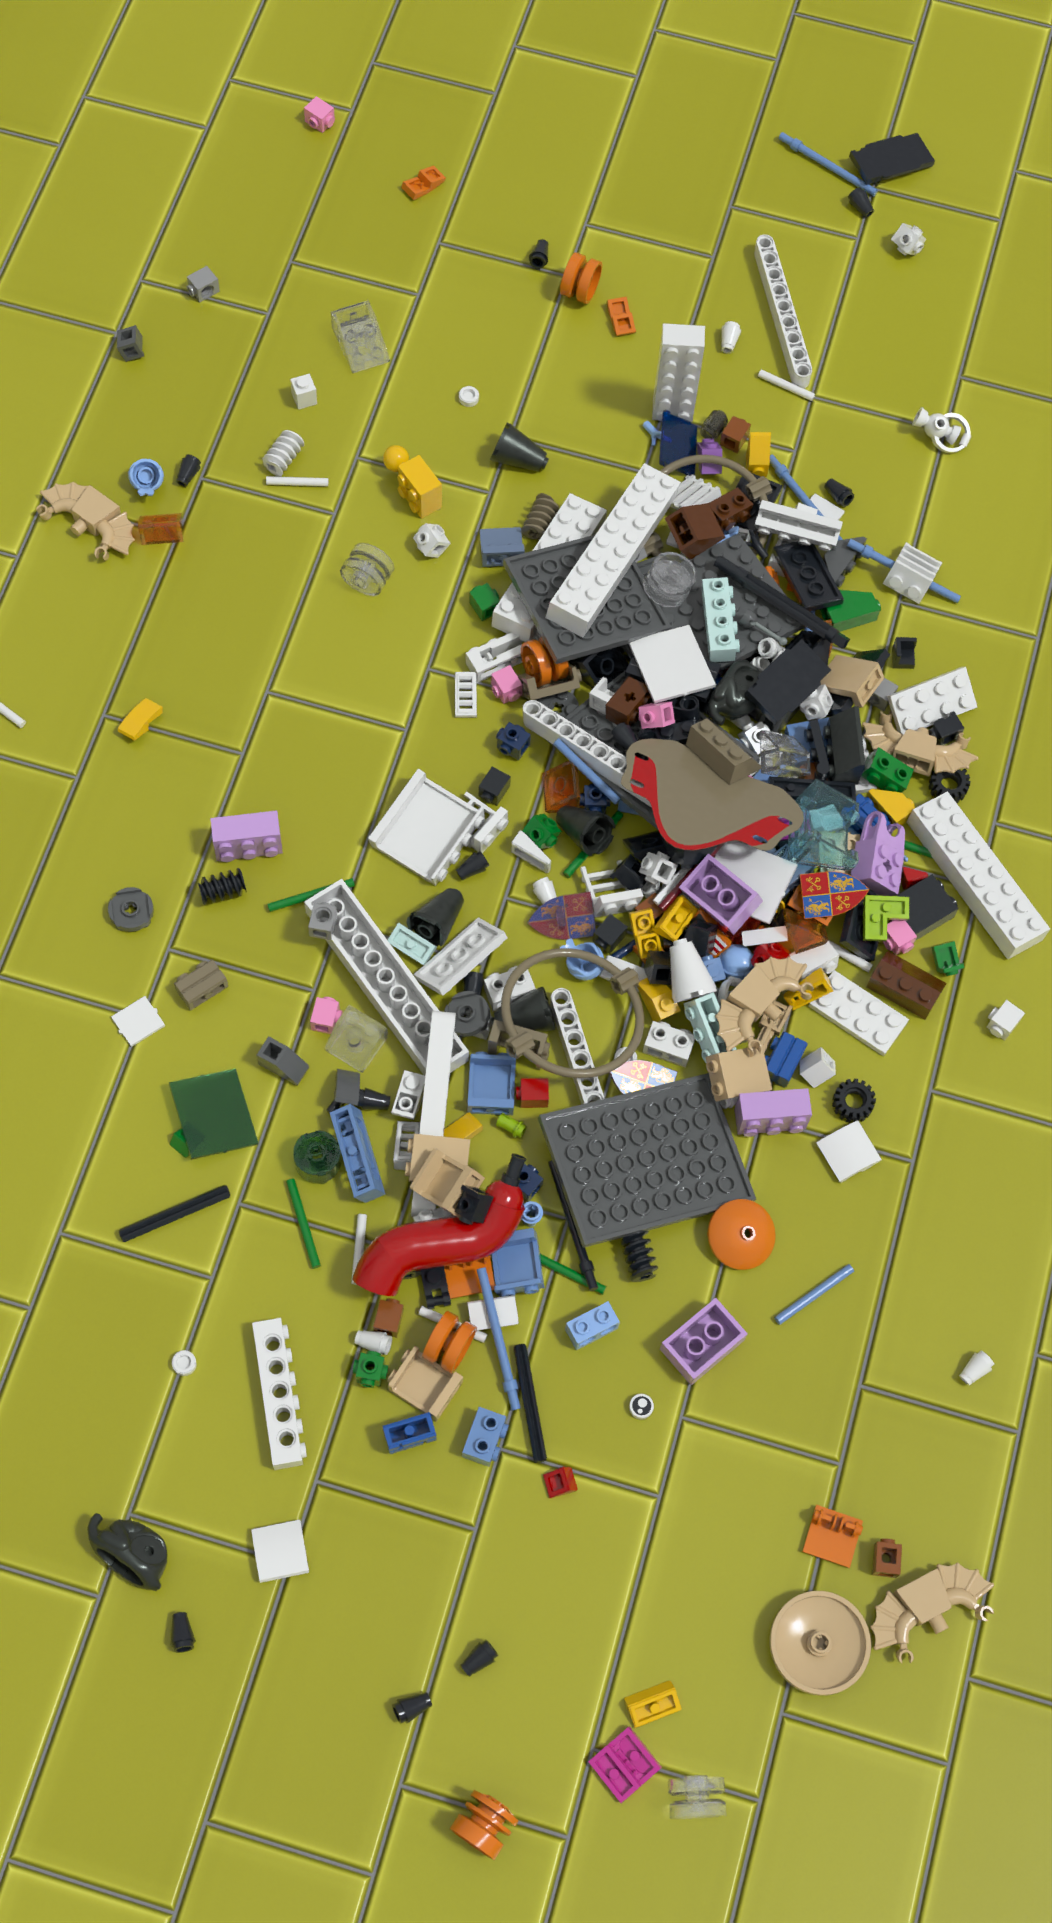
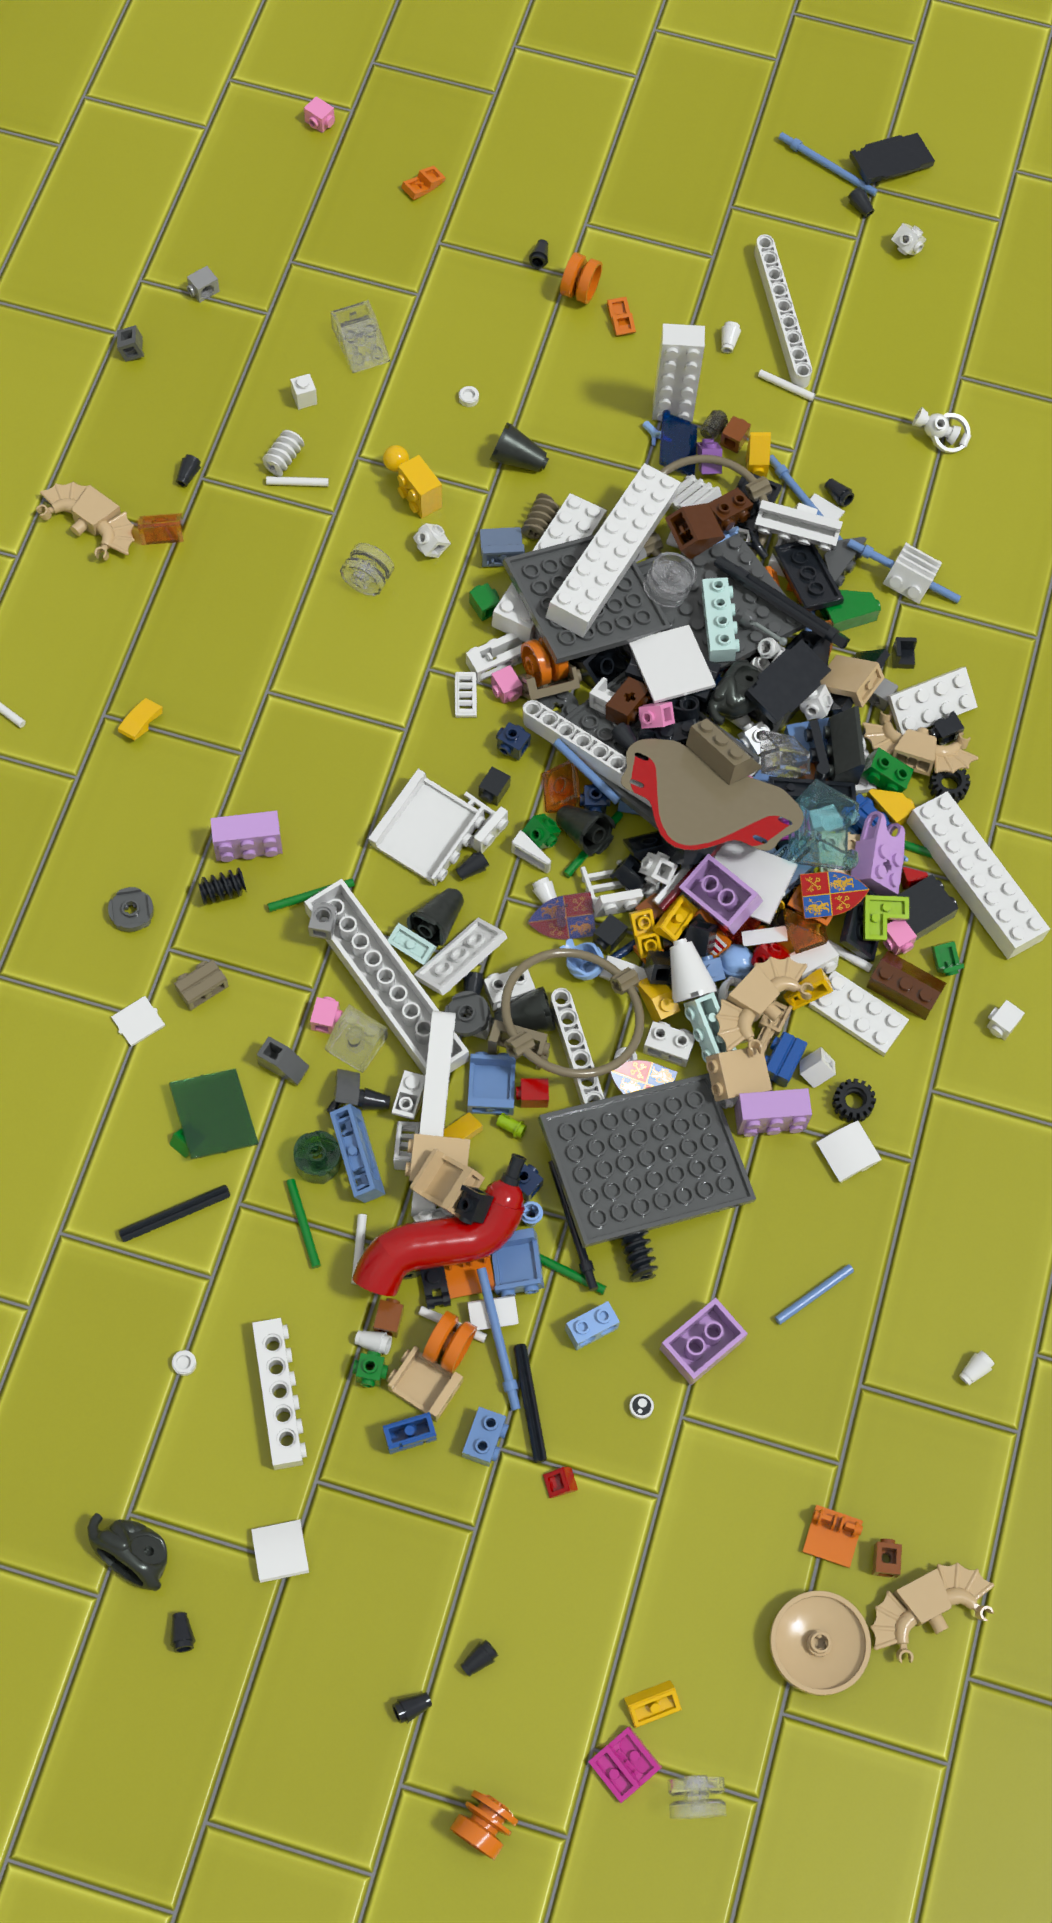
(145, 476): light blue hat -> none
(728, 1238): orange dish -> none

